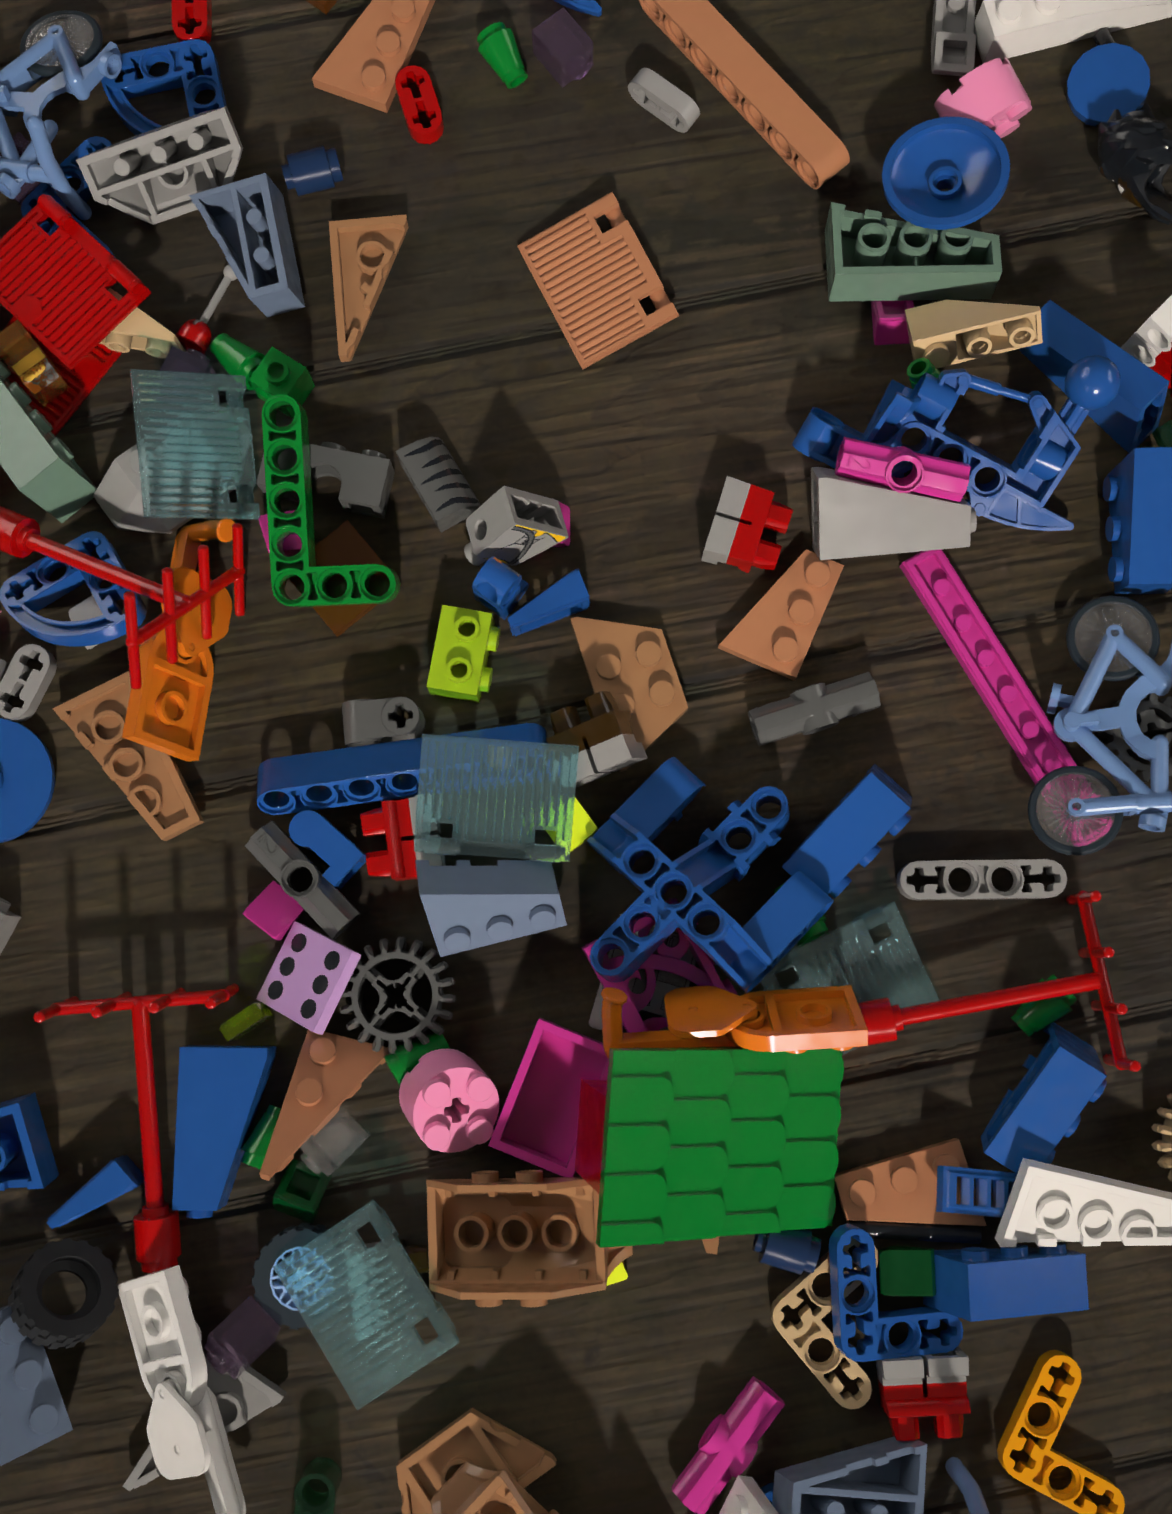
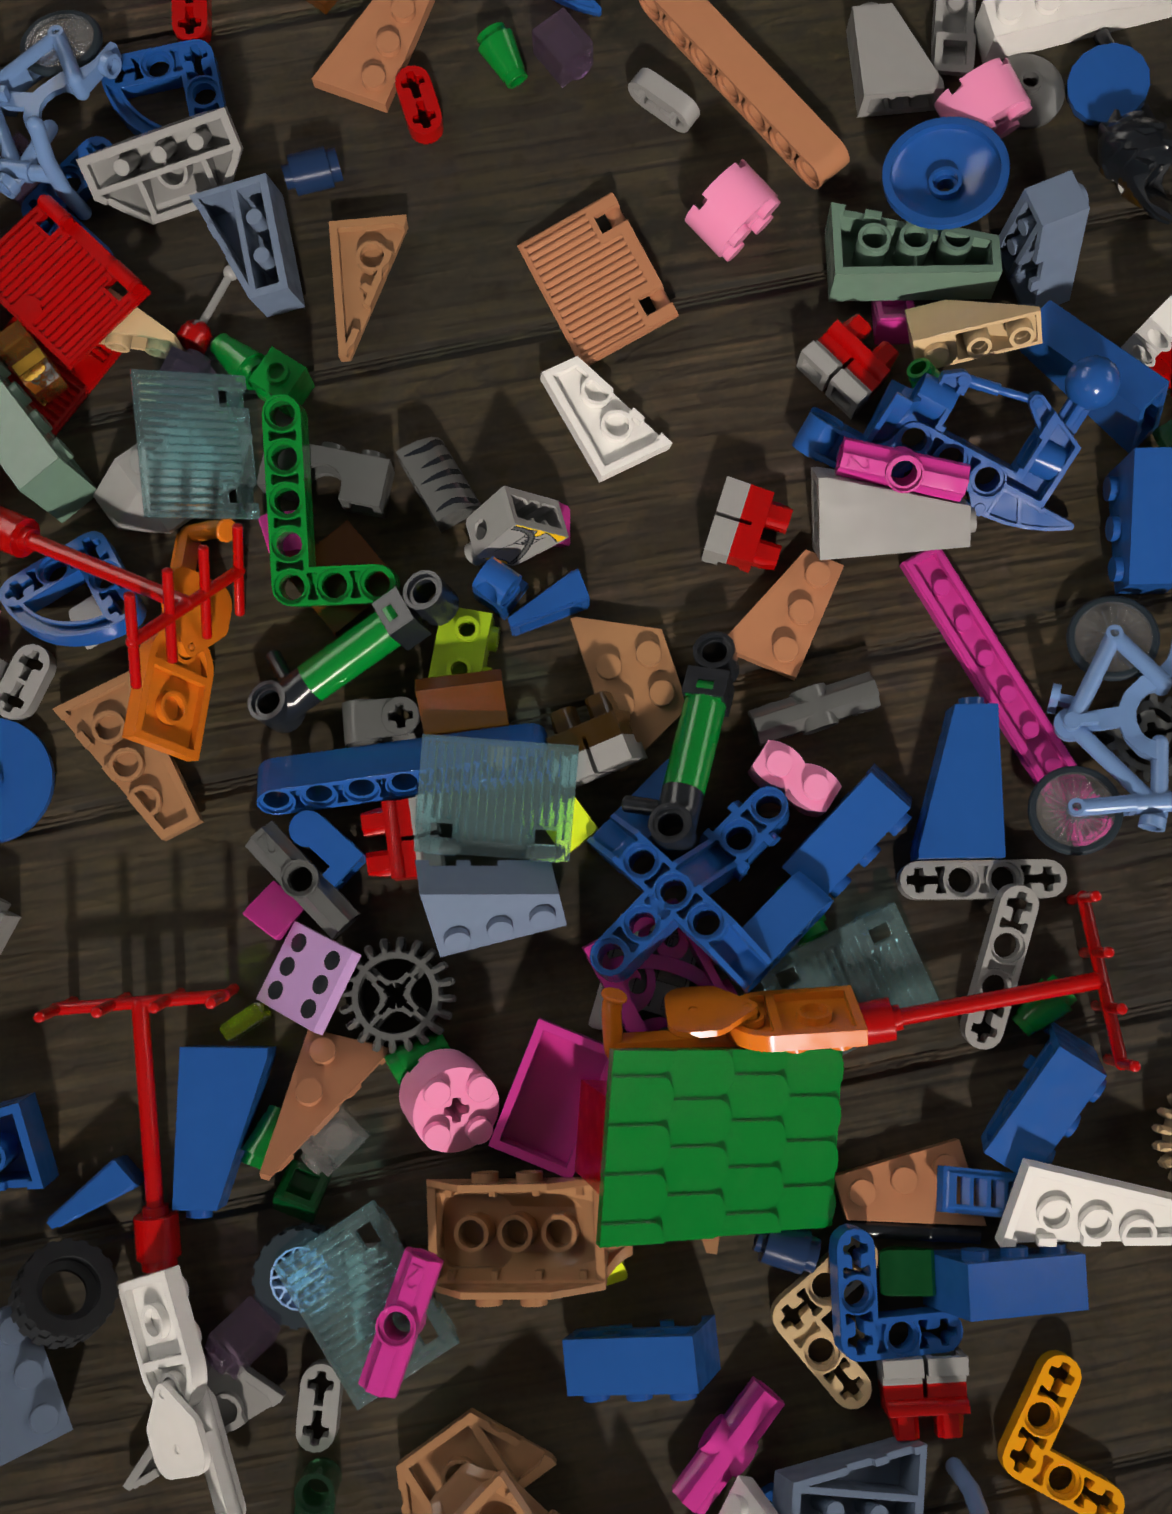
(309, 1404): none -> light grey beam
(392, 1347): none -> dark pink piece
(396, 623): none -> black piece
(462, 702): none -> reddish brown tile
(600, 423): none -> white wing
(641, 1360): none -> blue wedge
(707, 700): none -> black piece
(732, 208): none -> bright pink brick
(807, 786): none -> bright pink brick
(847, 364): none -> hips
(888, 64): none -> light grey slope
(964, 790): none -> blue slope
(1007, 967): none -> light grey beam
(1045, 240): none -> sand blue wedge
(1048, 89): none -> dark grey dish

